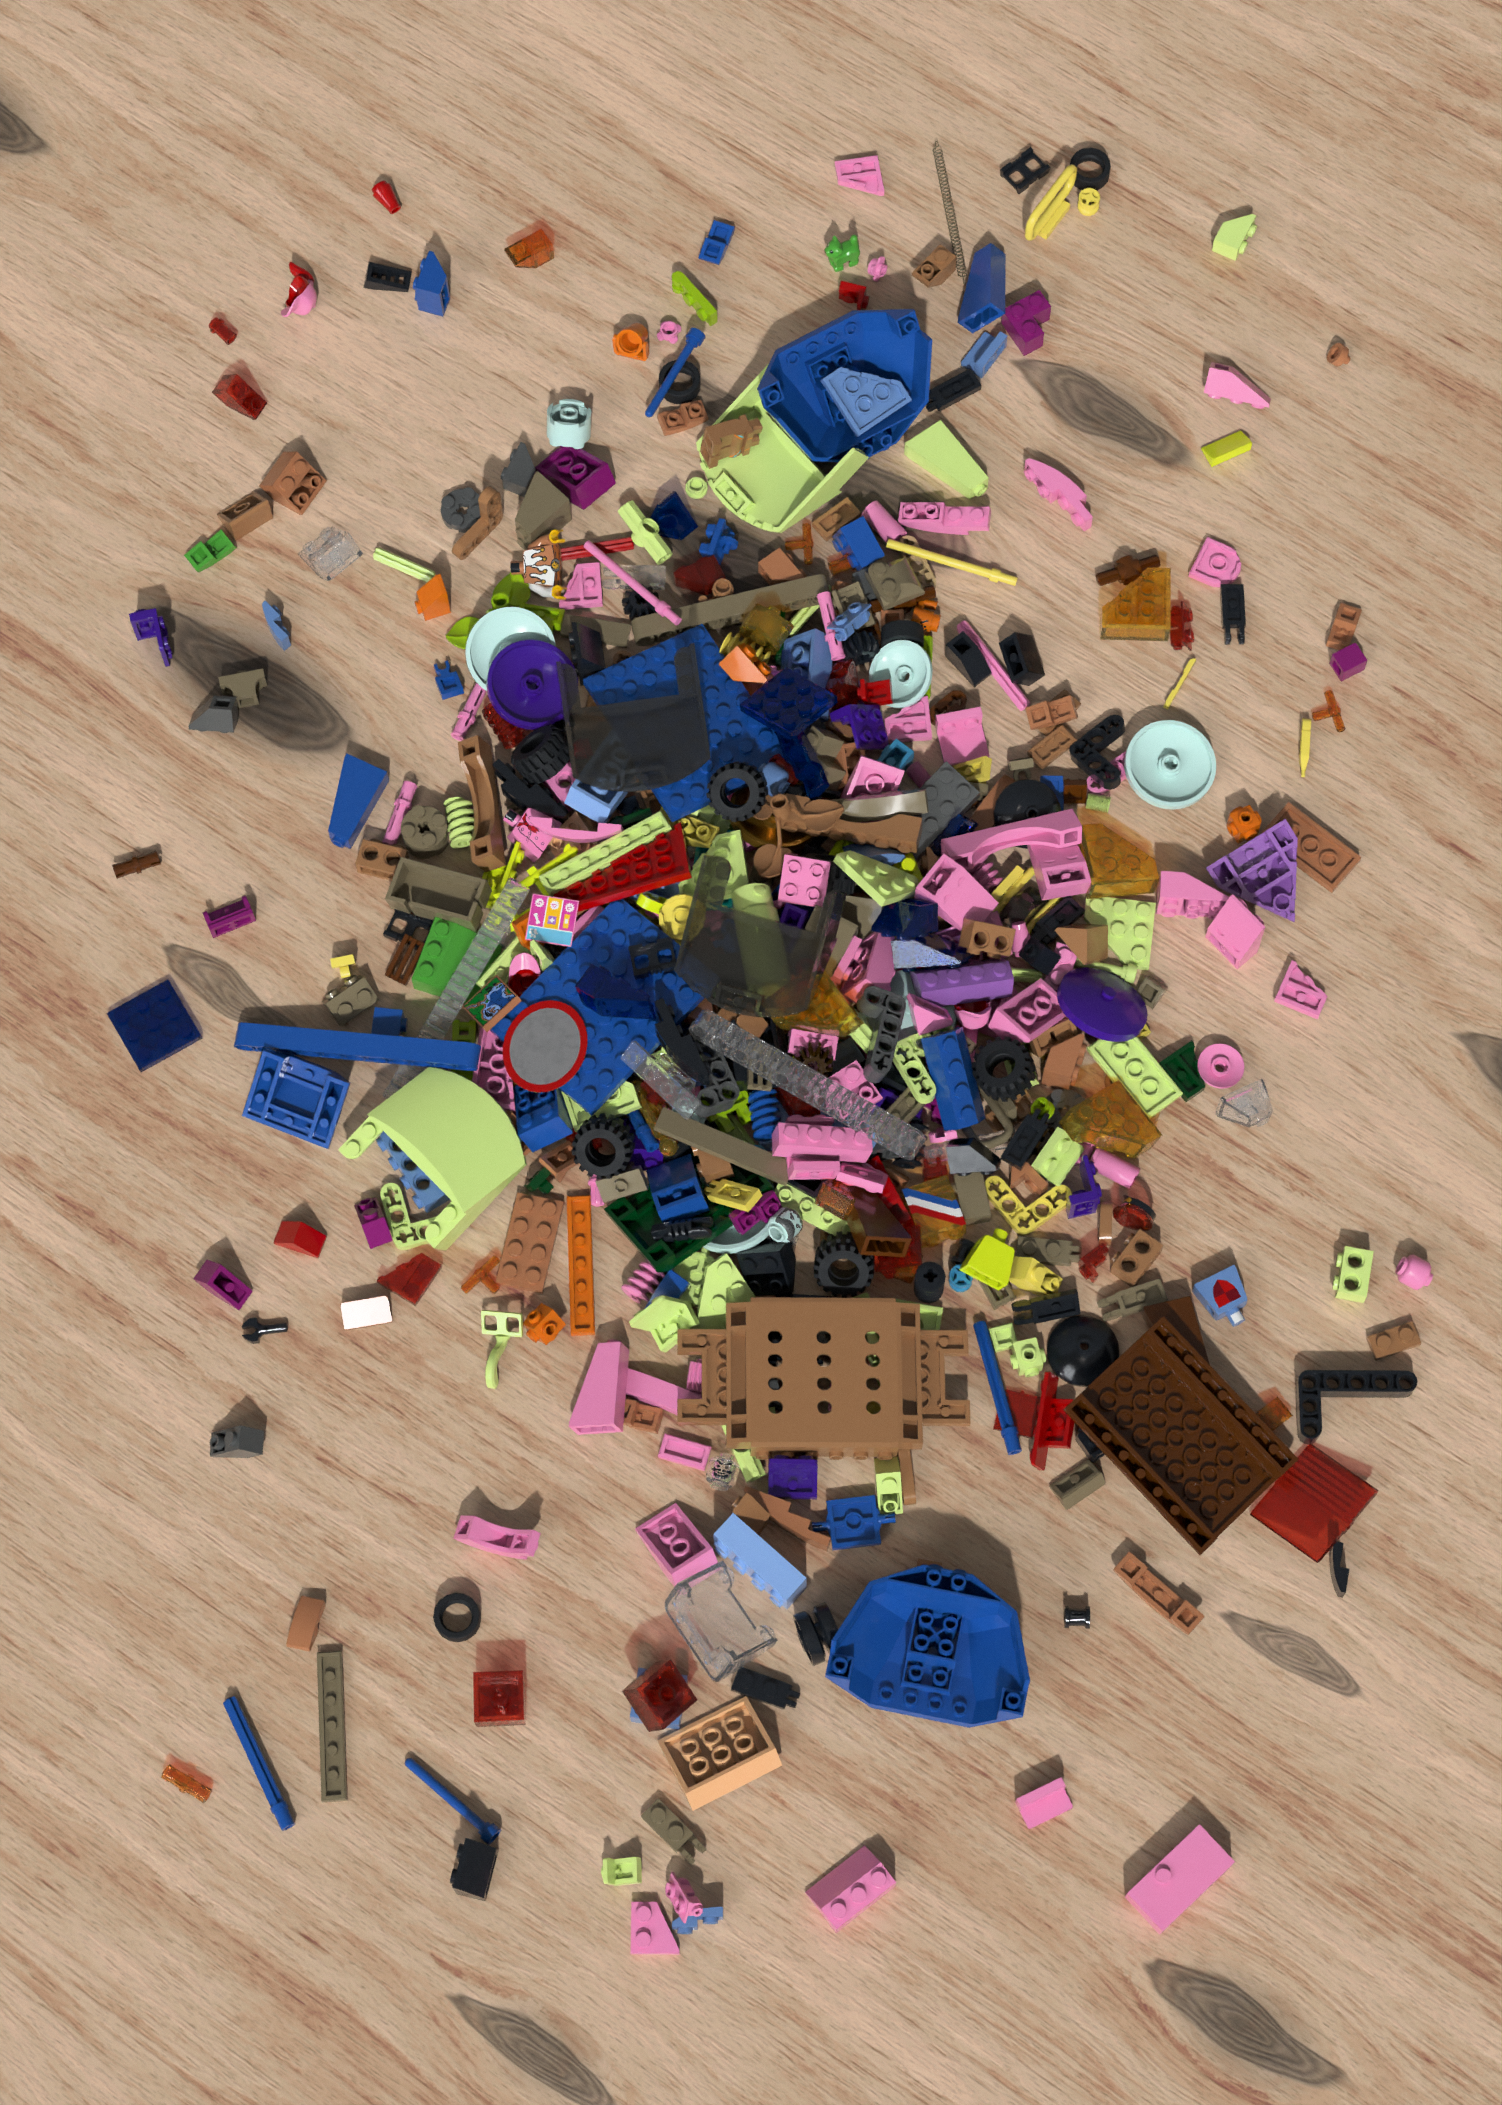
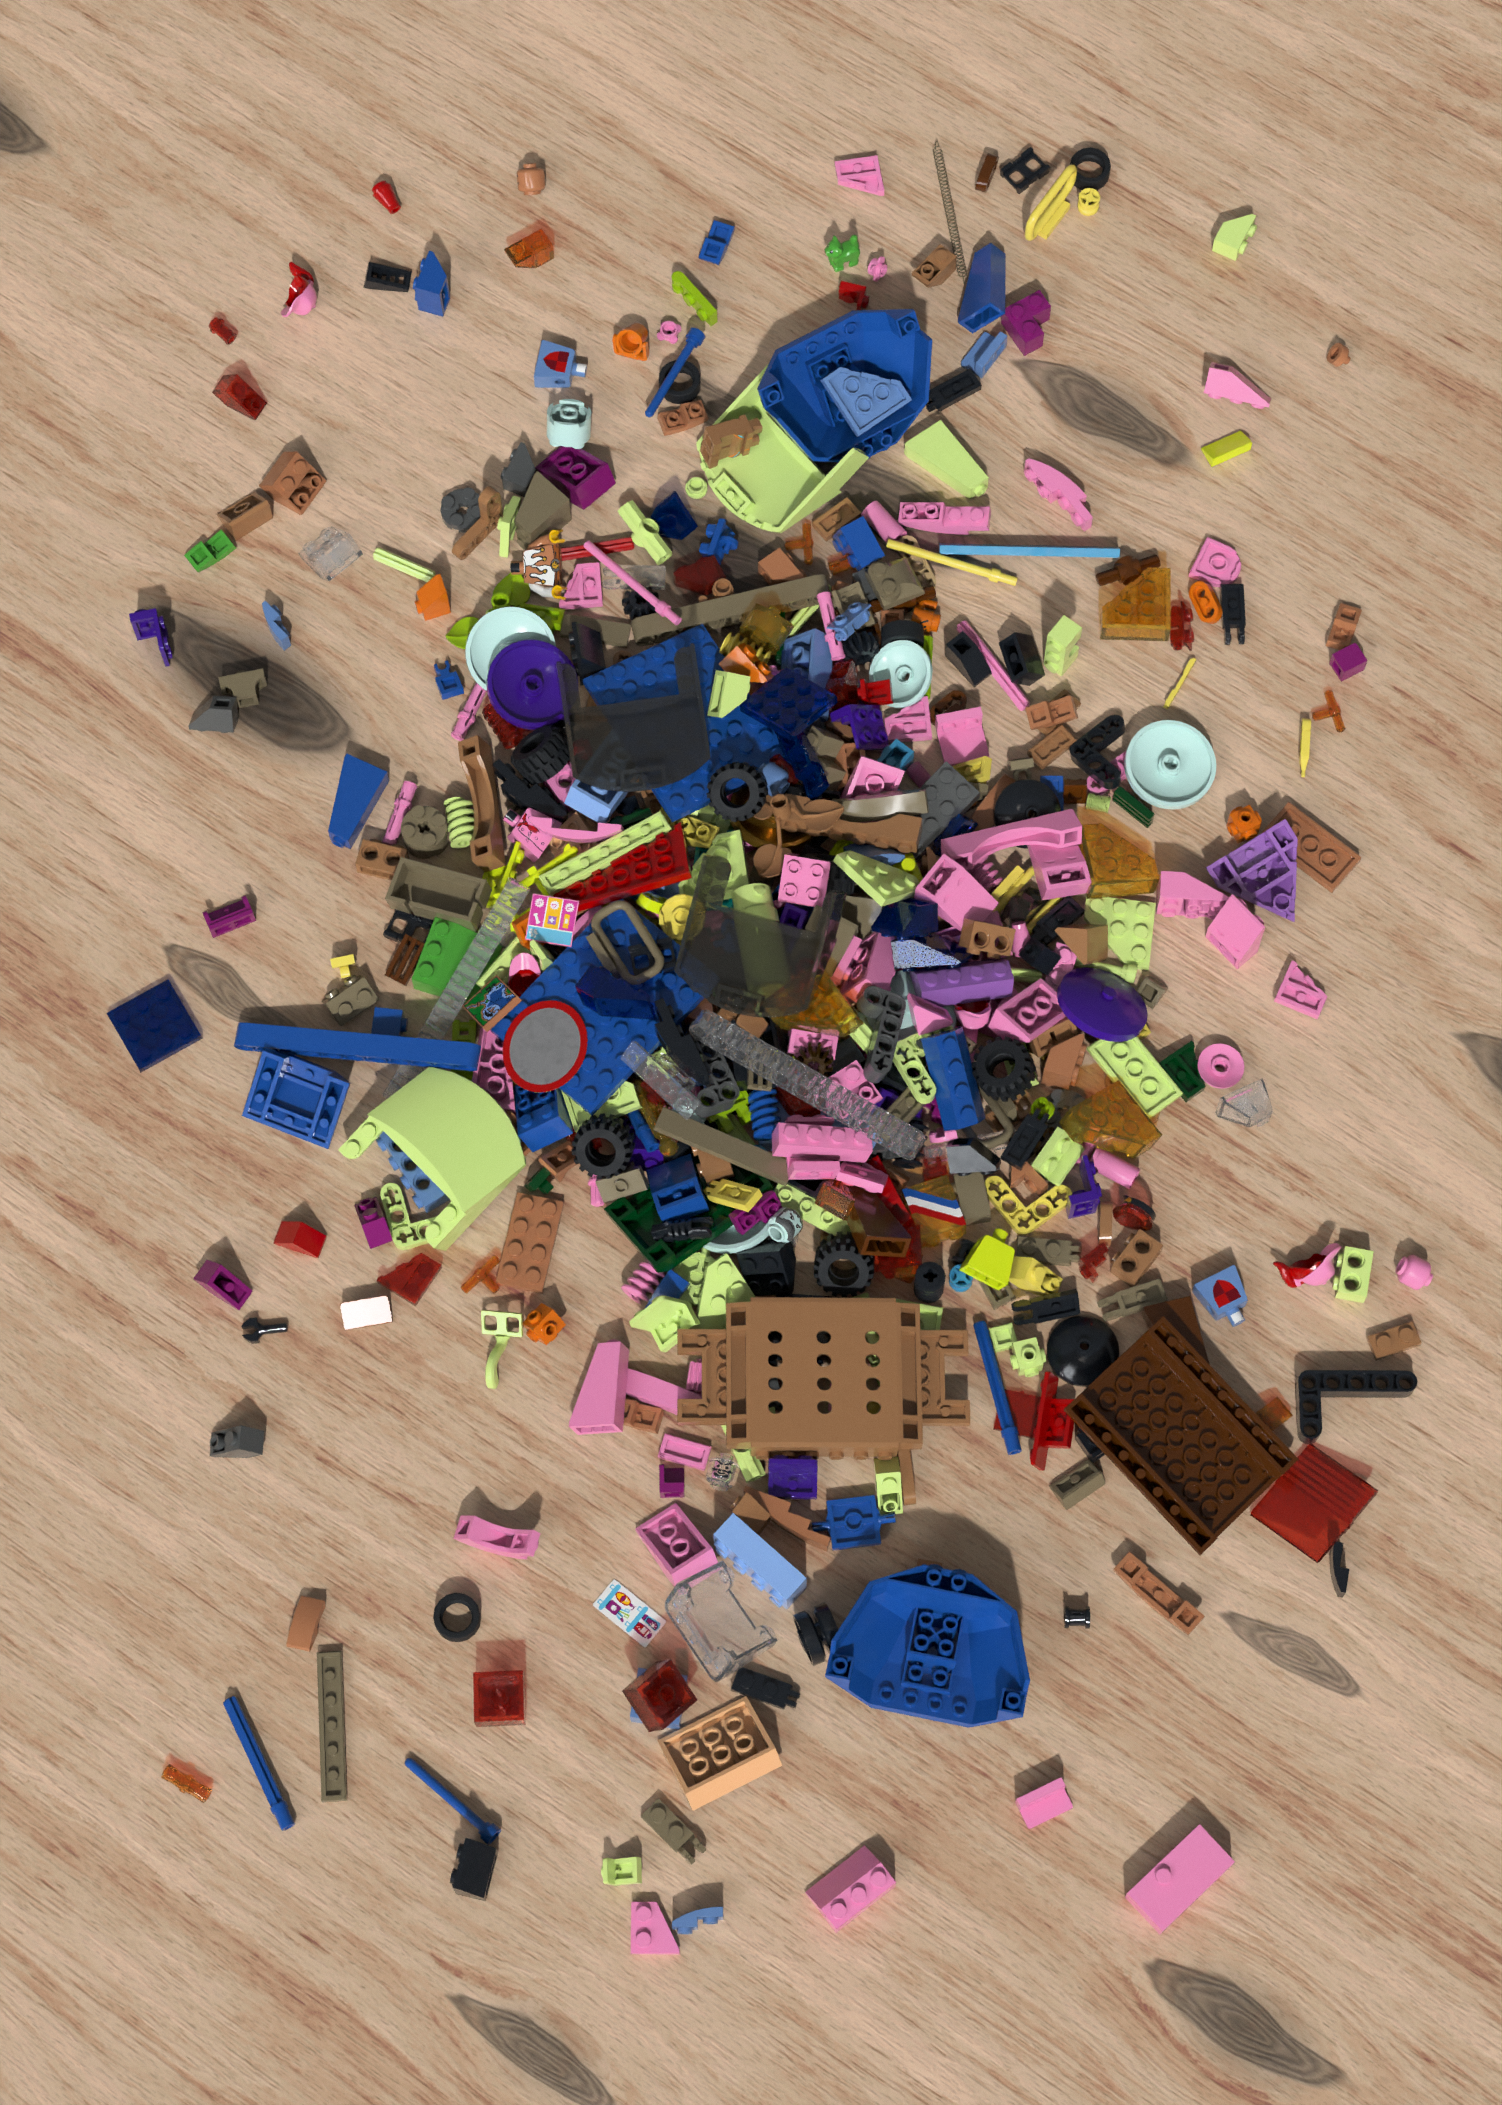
(136, 864): reddish brown pin -> none
(507, 525): none -> yellowish green wing
(531, 179): none -> nougat head
(557, 366): none -> medium blue torso
(580, 1265): orange tile -> none
(606, 952): none -> dark tan bar
(629, 1613): none -> sticker
(671, 1482): none -> magenta panel
(683, 1898): bright pink hinge -> none
(727, 693): none -> yellowish green slope
(987, 172): none -> reddish brown beam
(1029, 550): none -> dark azure tile
(1061, 646): none -> yellowish green arch
(1133, 807): none -> dark green tile
(1205, 604): none -> orange plate
(1312, 1271): none -> hair

